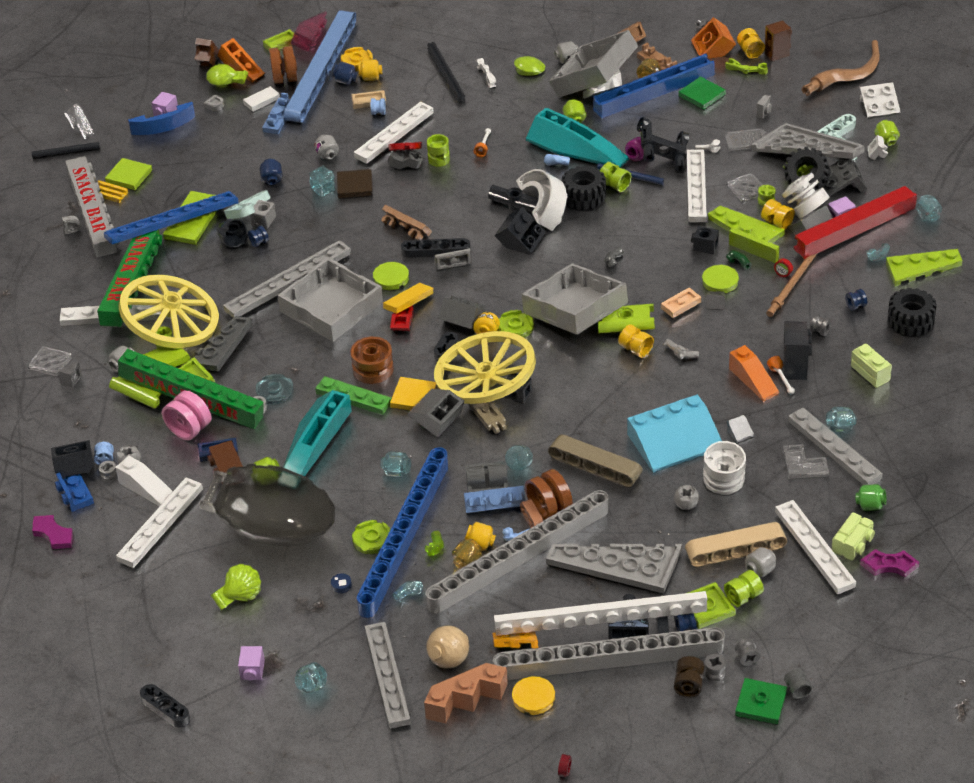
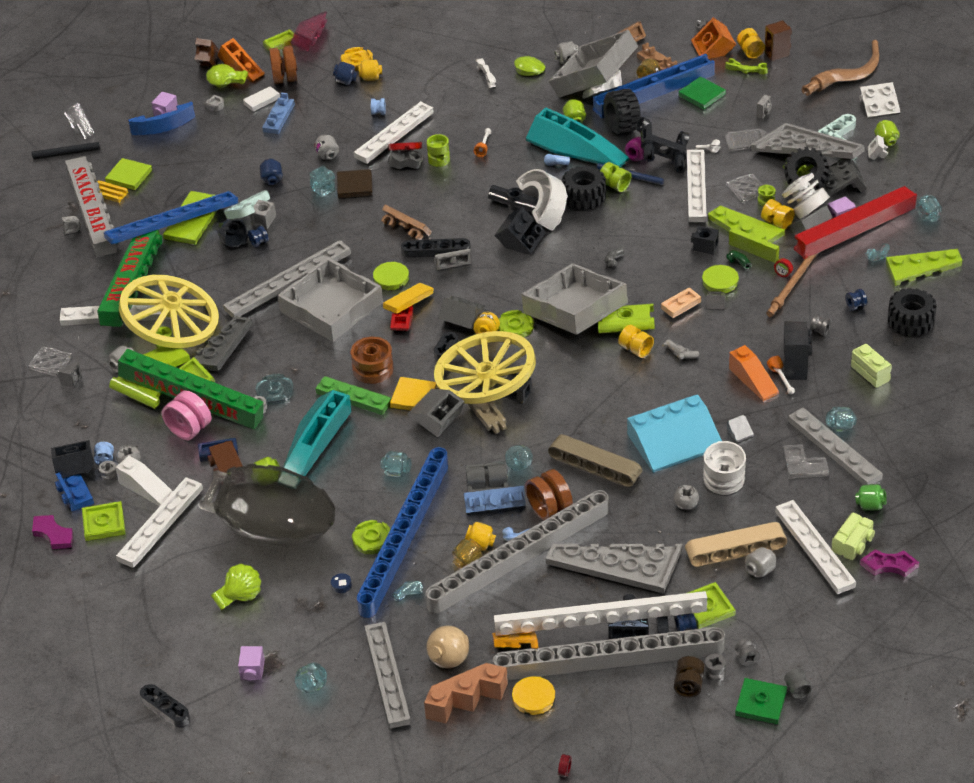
(103, 521): none -> lime tile
(320, 66): medium blue beam -> none
(363, 100): tan tile -> none
(437, 544): clear neon green arm -> none
(446, 72): black axle -> none
(530, 513): nougat beam -> none
(621, 111): none -> black tyre
(744, 587): lime wheel -> none

